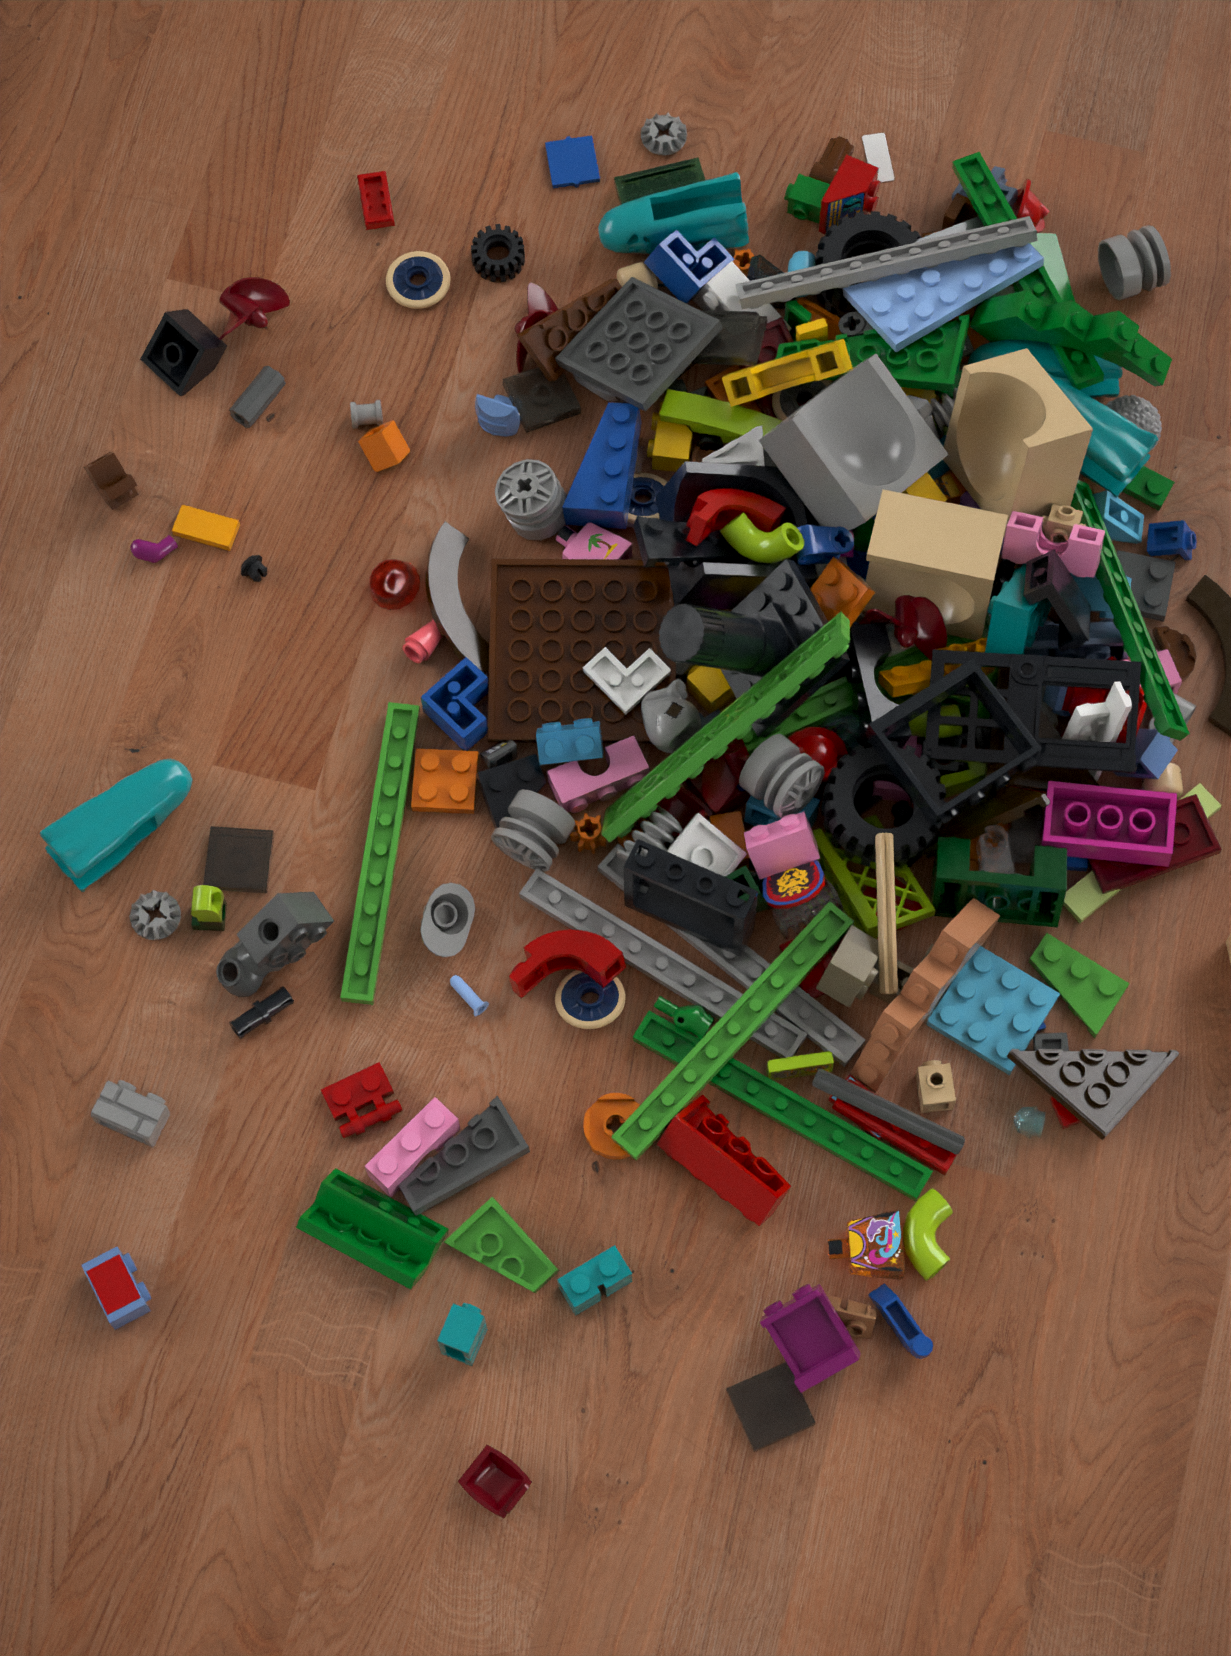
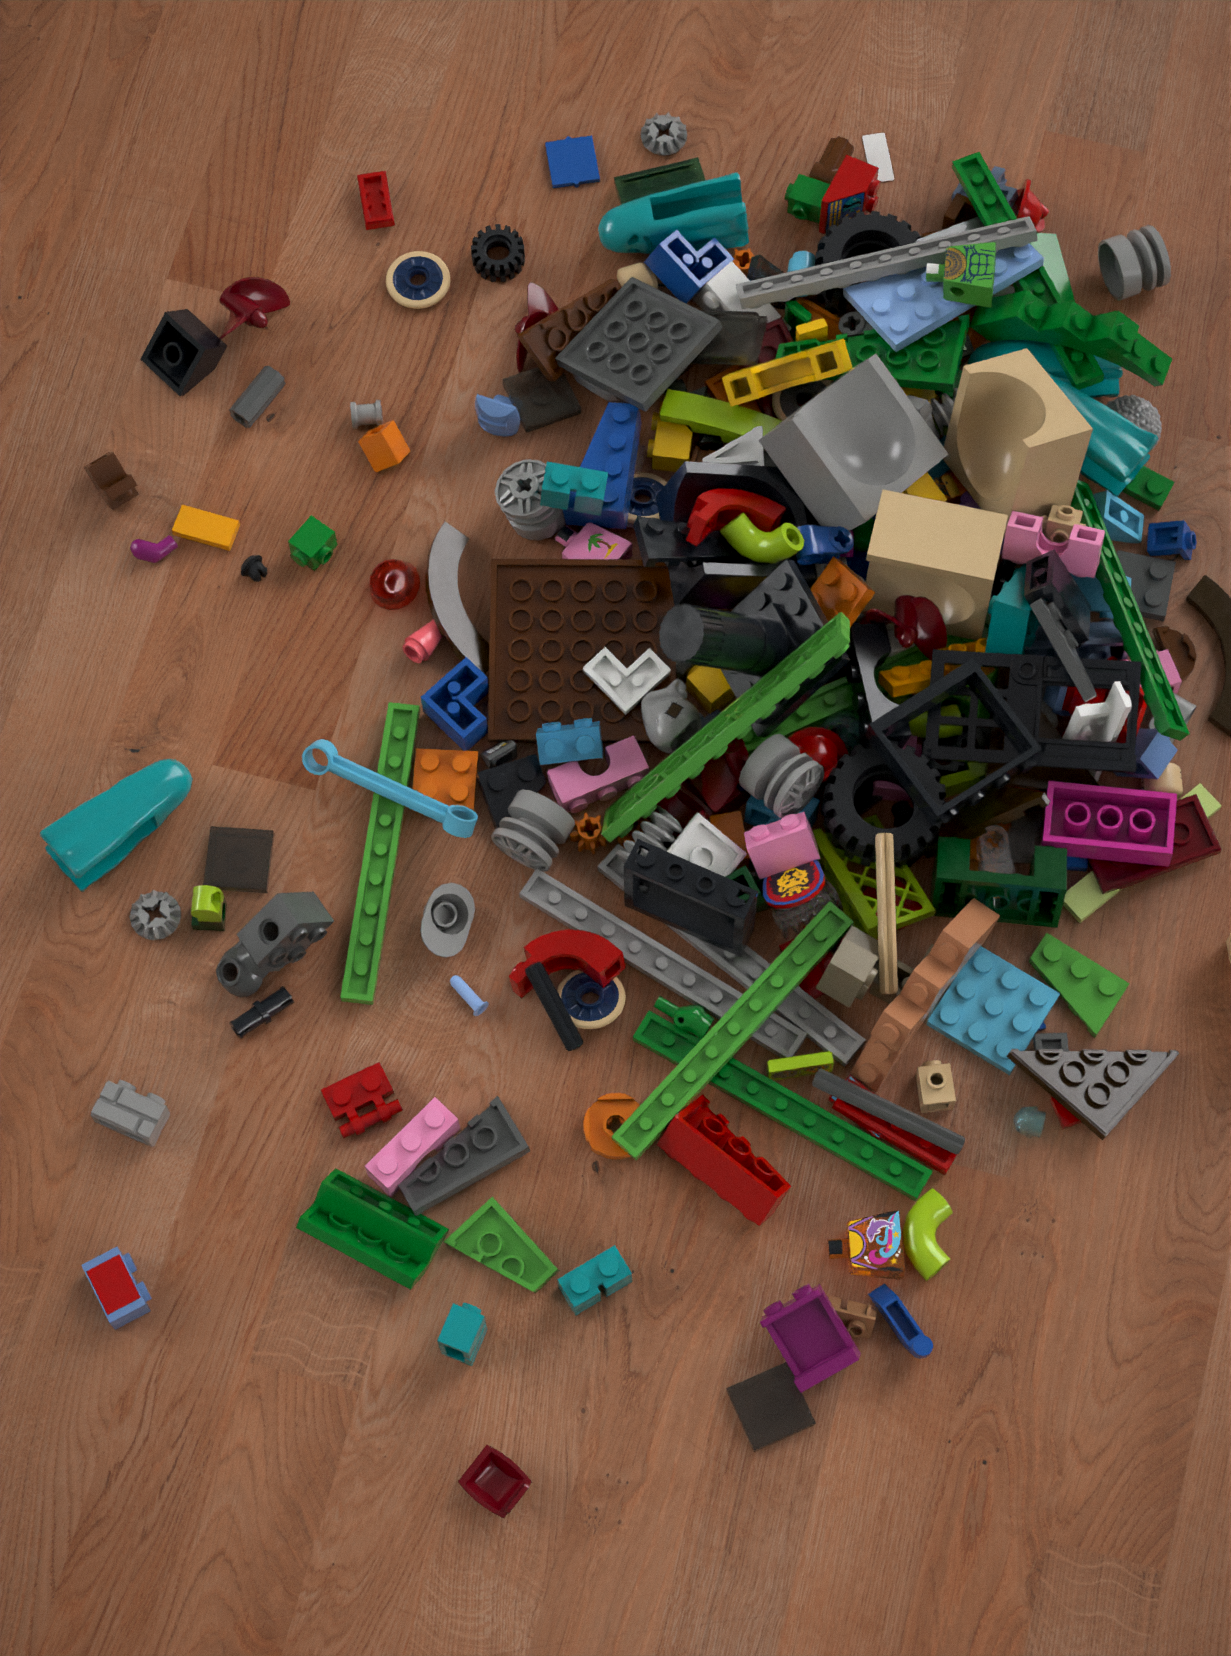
(312, 544): none -> green brick
(455, 818): none -> medium azure piece
(554, 1006): none -> black axle
(587, 484): none -> teal piece
(966, 273): none -> bright green torso
(1064, 644): none -> dark grey wing

